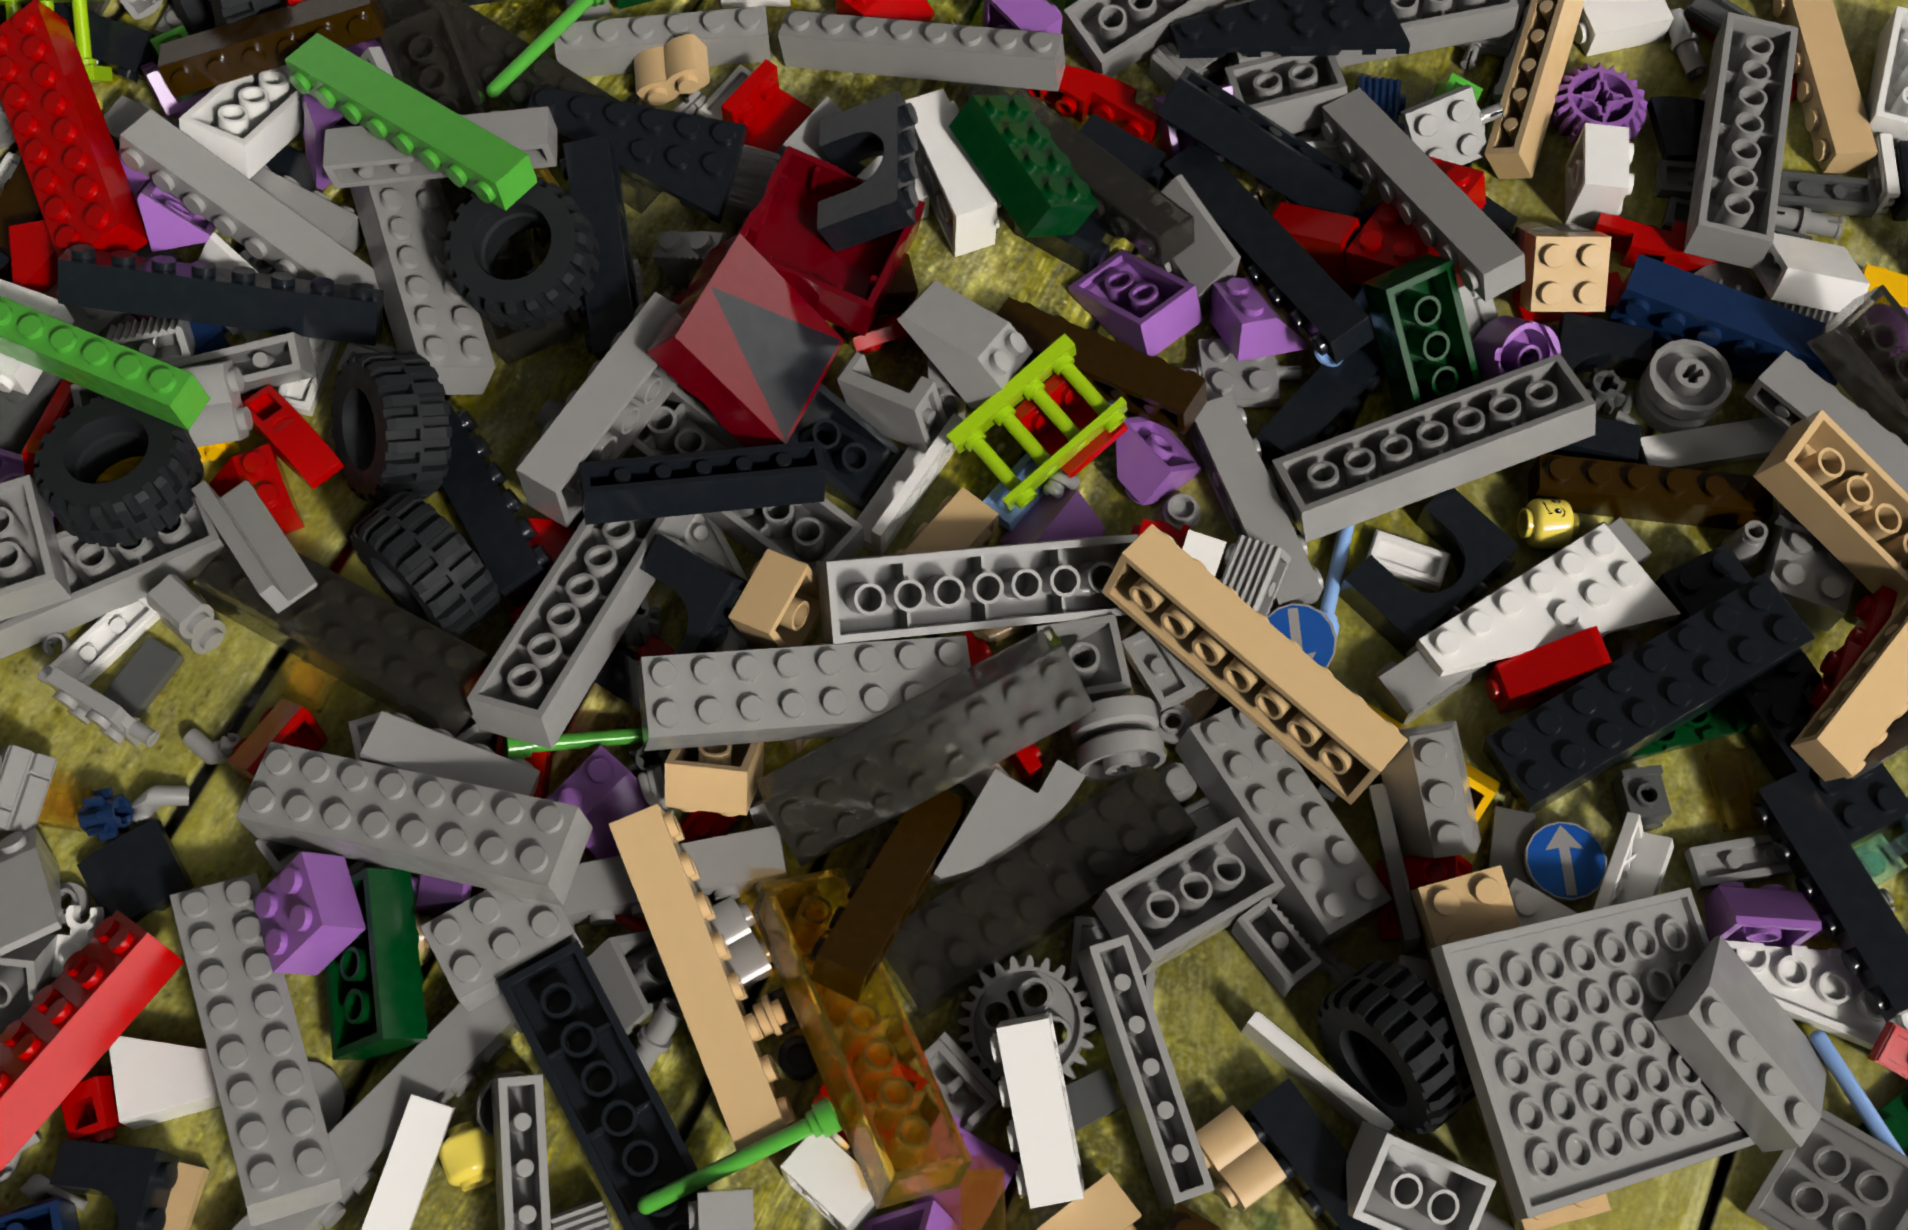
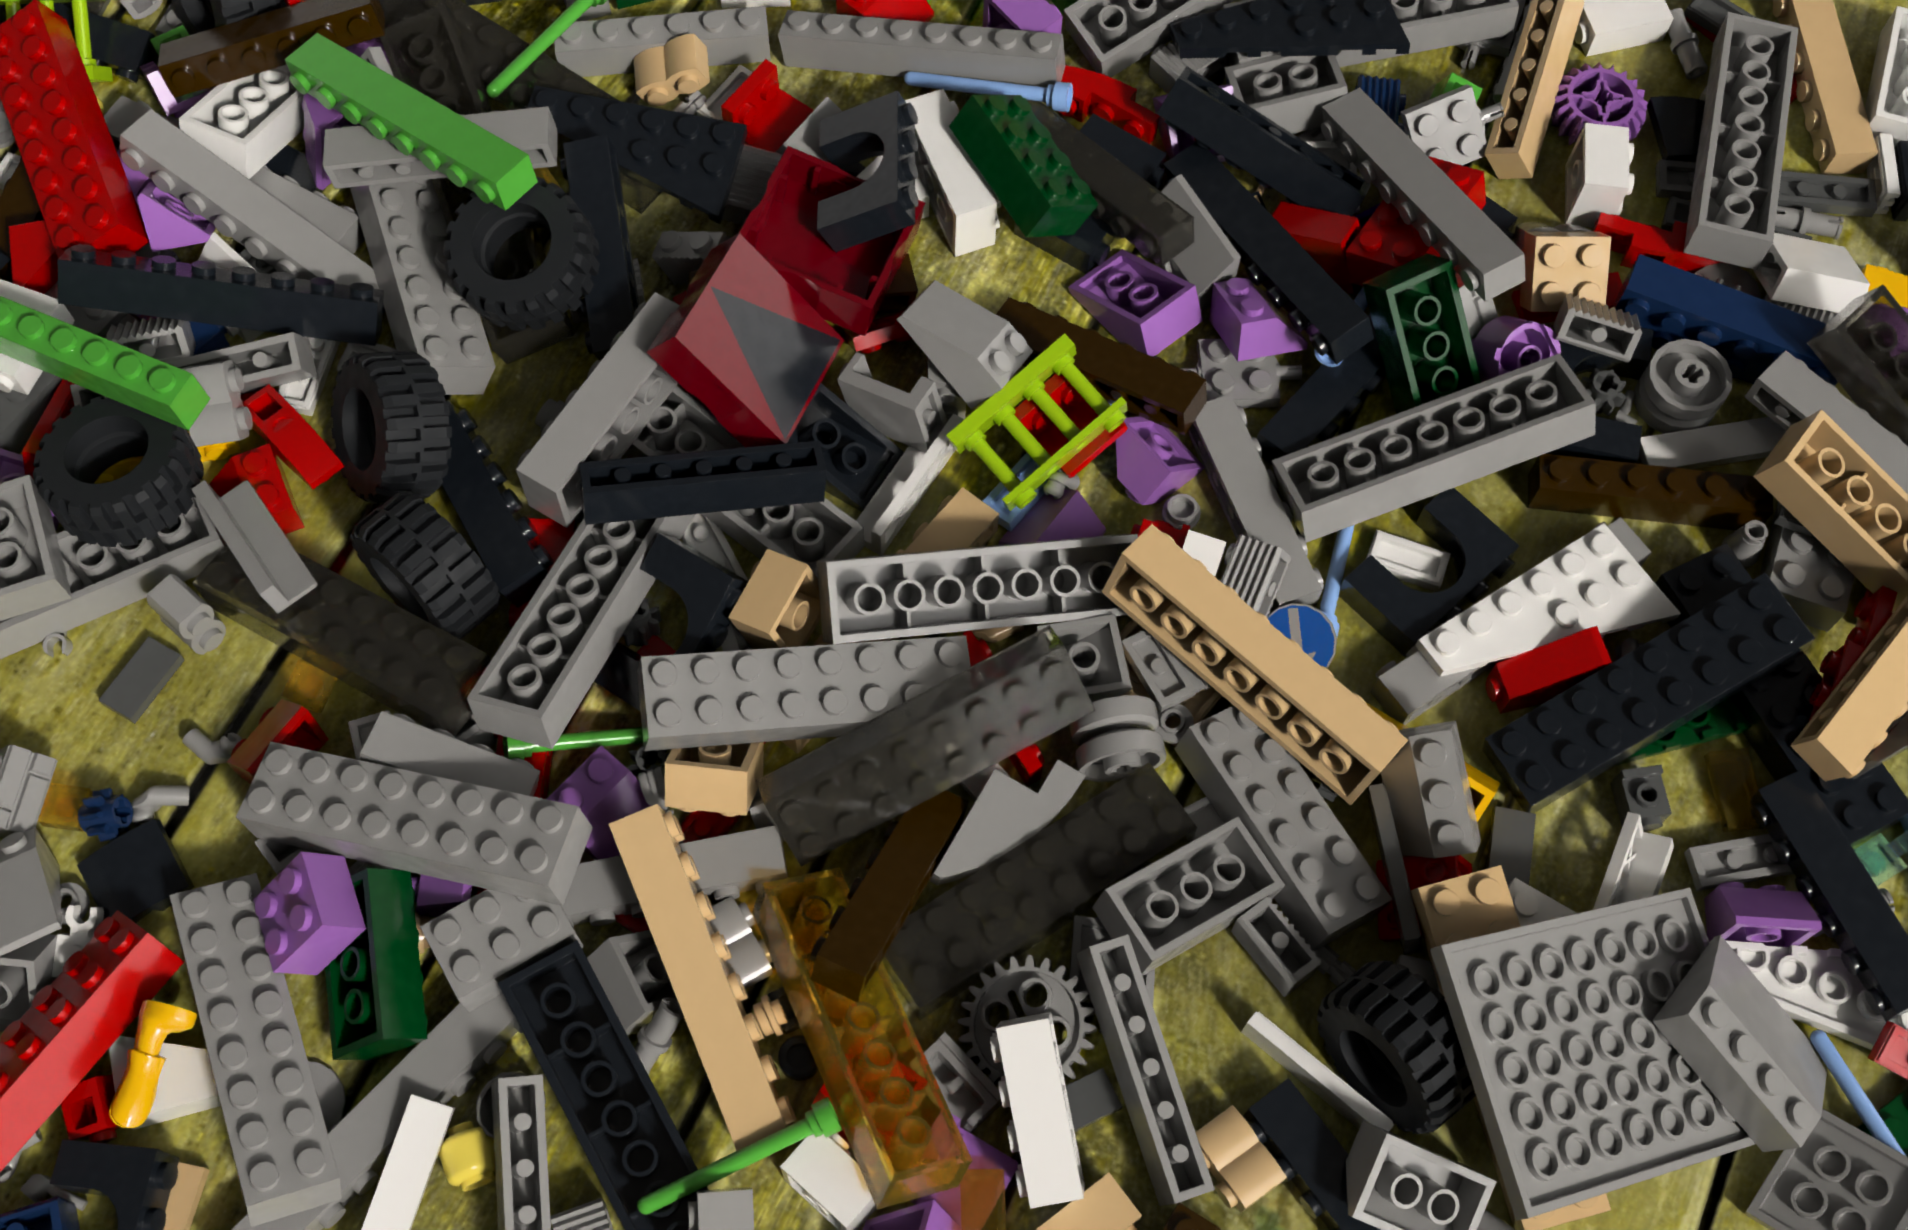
(91, 706): light grey plate -> none
(106, 641): white tile -> none
(140, 1080): none -> yellow piece
(1056, 96): none -> light blue piece
(1179, 781): light grey plate -> none
(1547, 523): light yellow head -> none
(1565, 861): blue piece -> none
(1597, 328): none -> light grey brick

